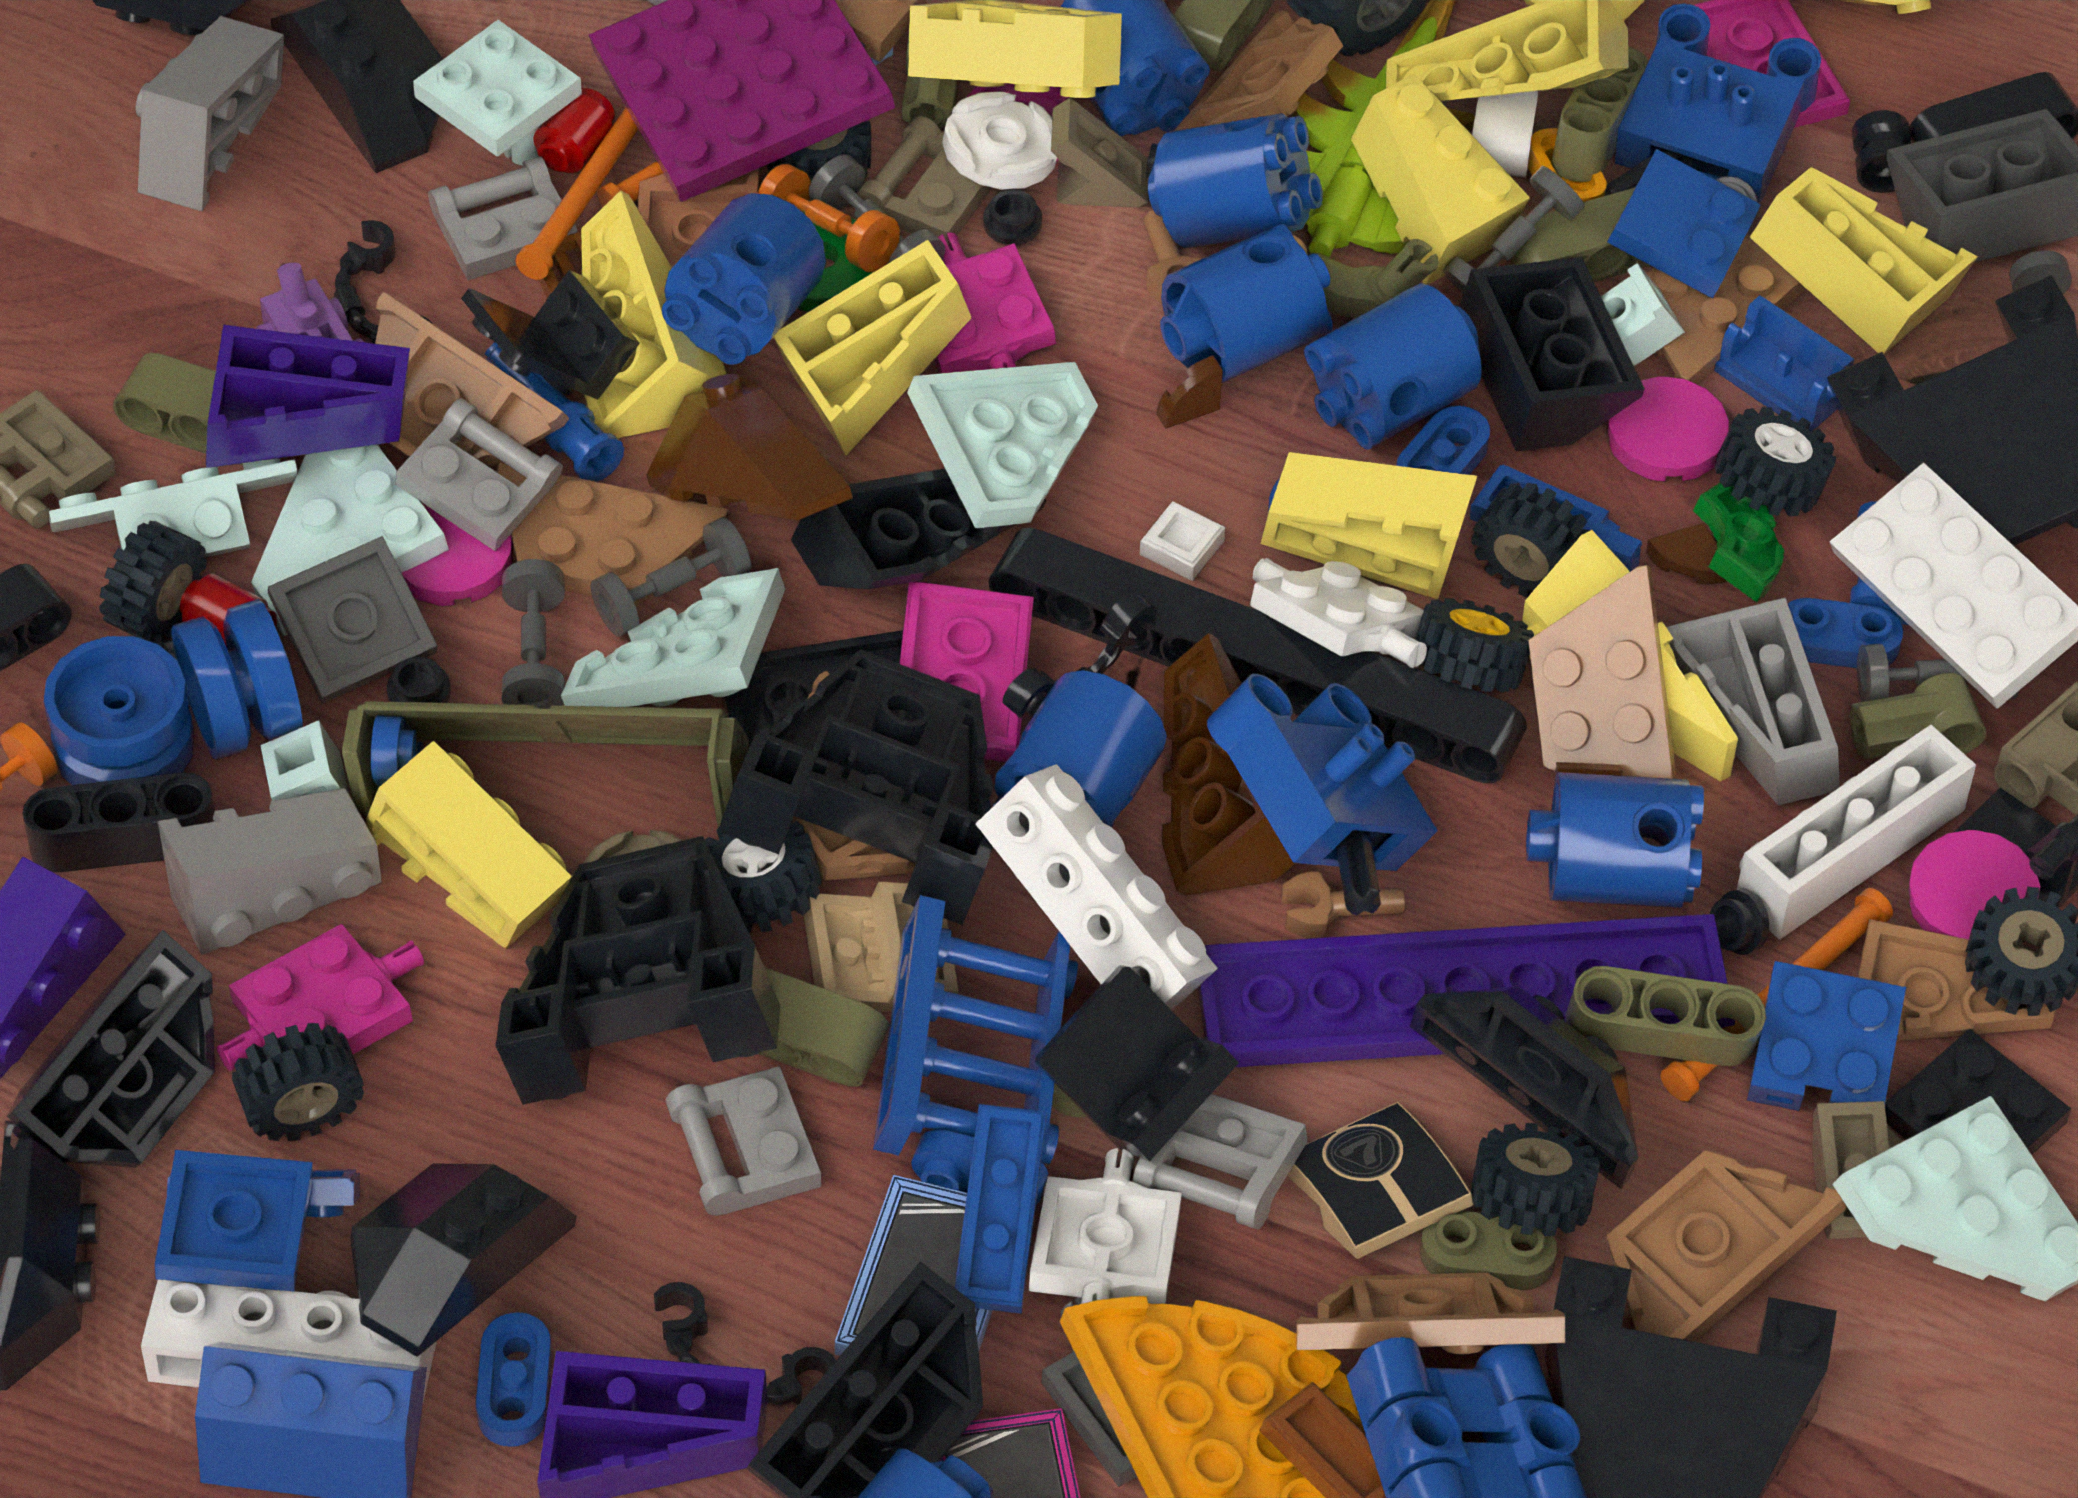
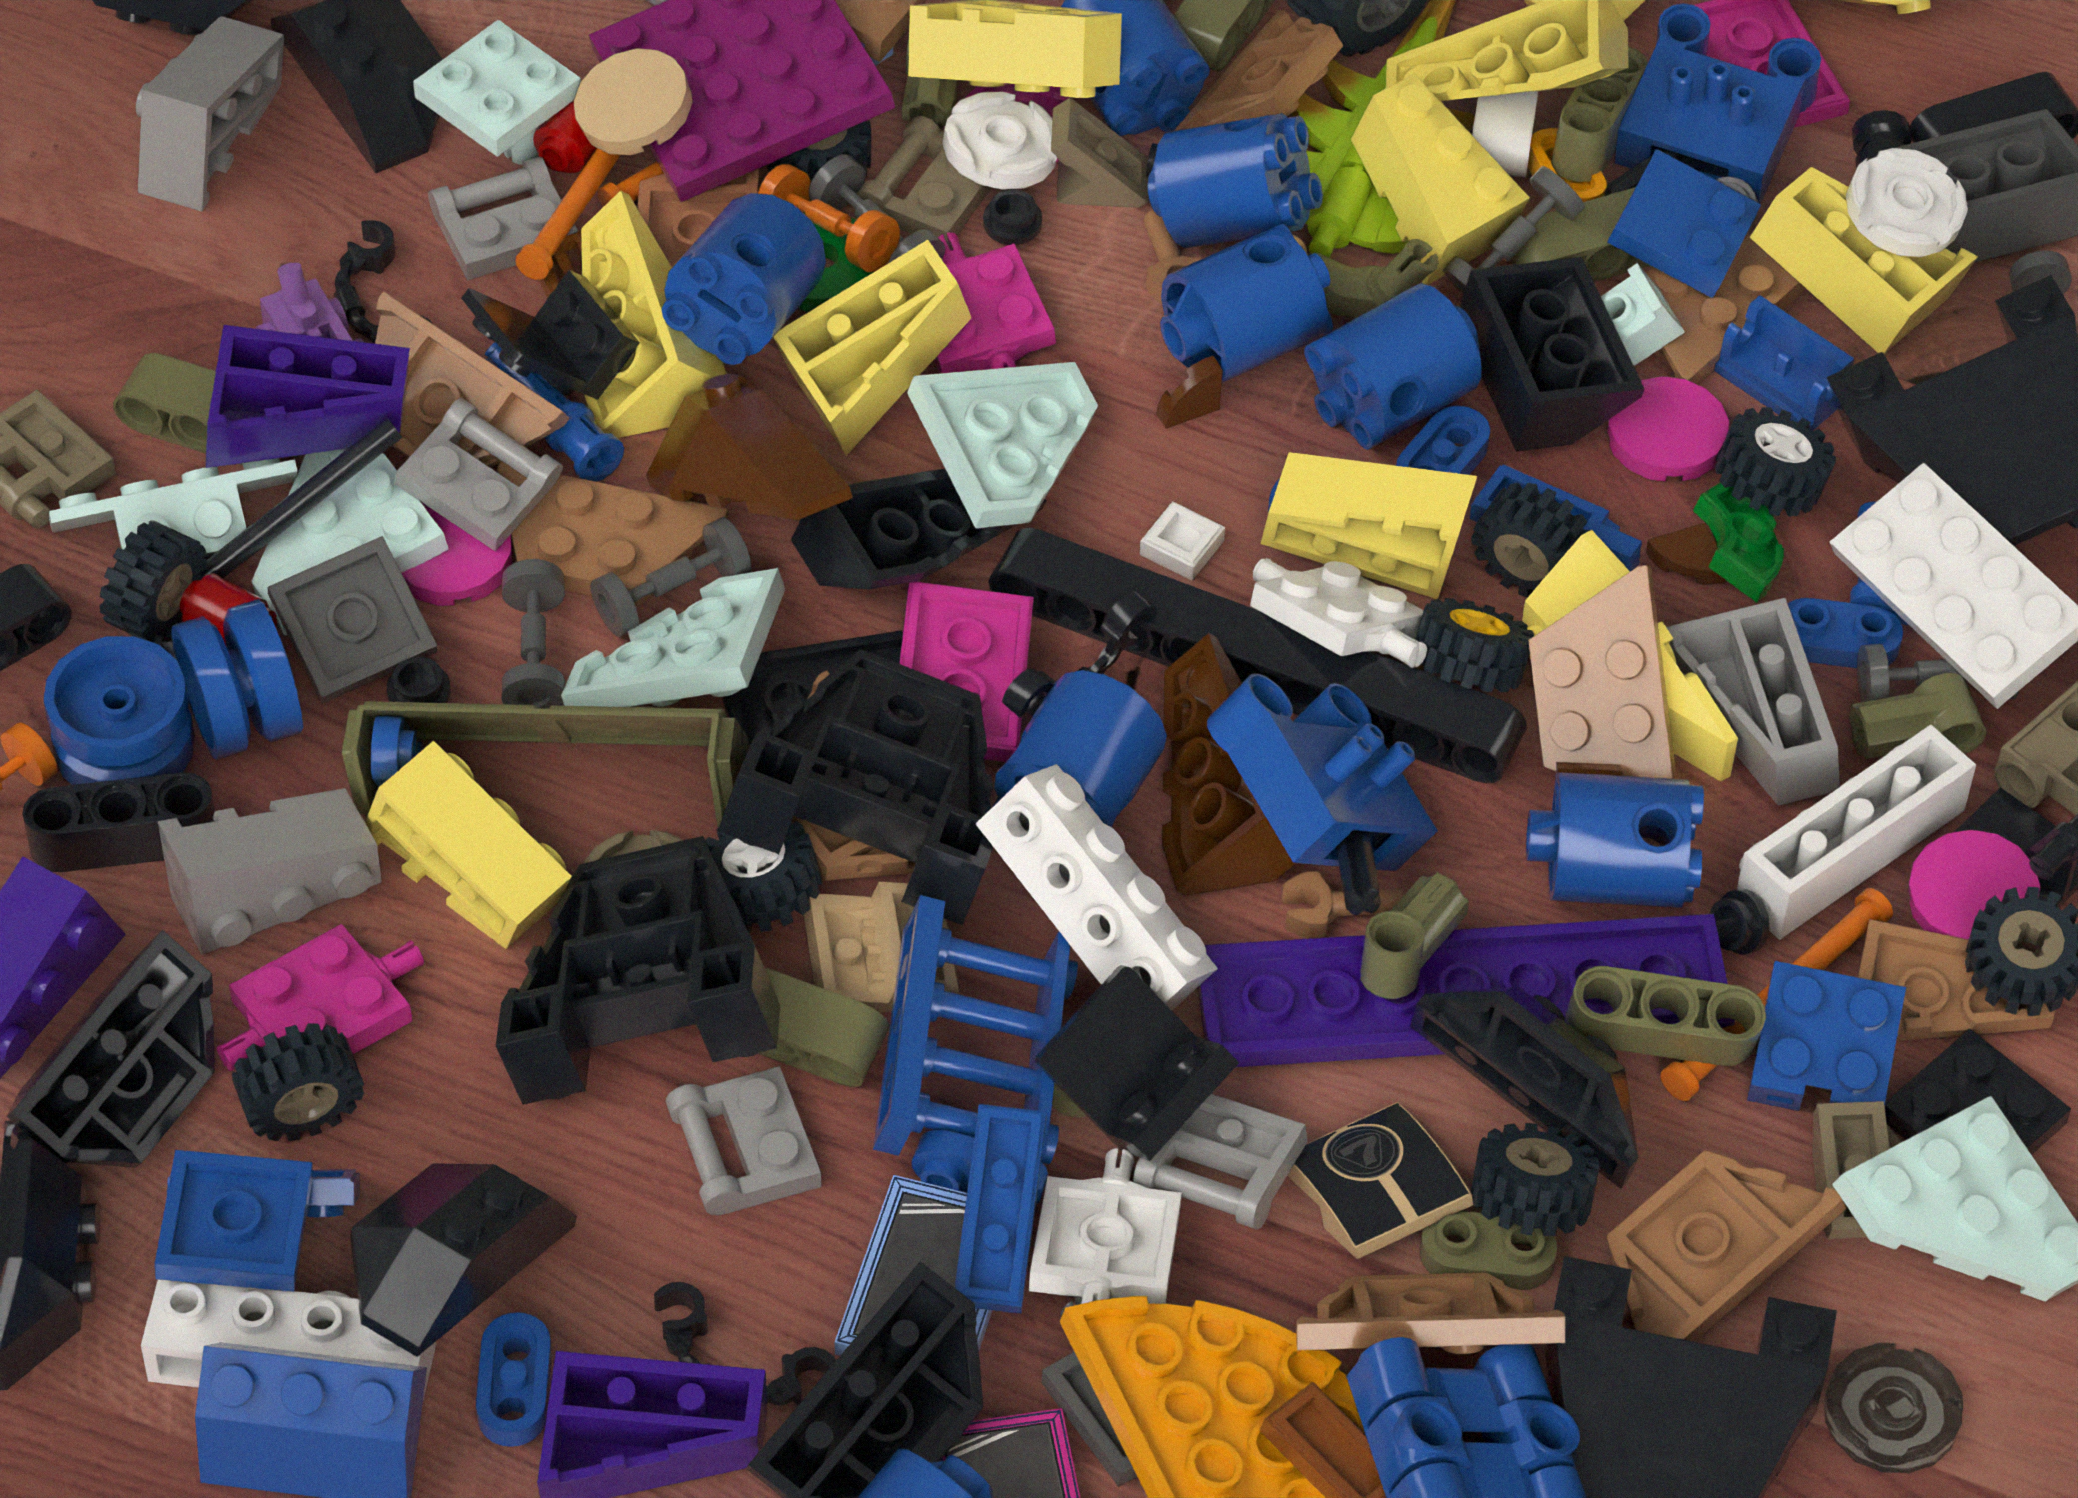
(302, 500): none -> black bar
(303, 763): light aqua brick -> none
(632, 101): none -> tan tile
(1409, 934): none -> olive piece
(1893, 1408): none -> clear smoke tile
(1906, 203): none -> white tile

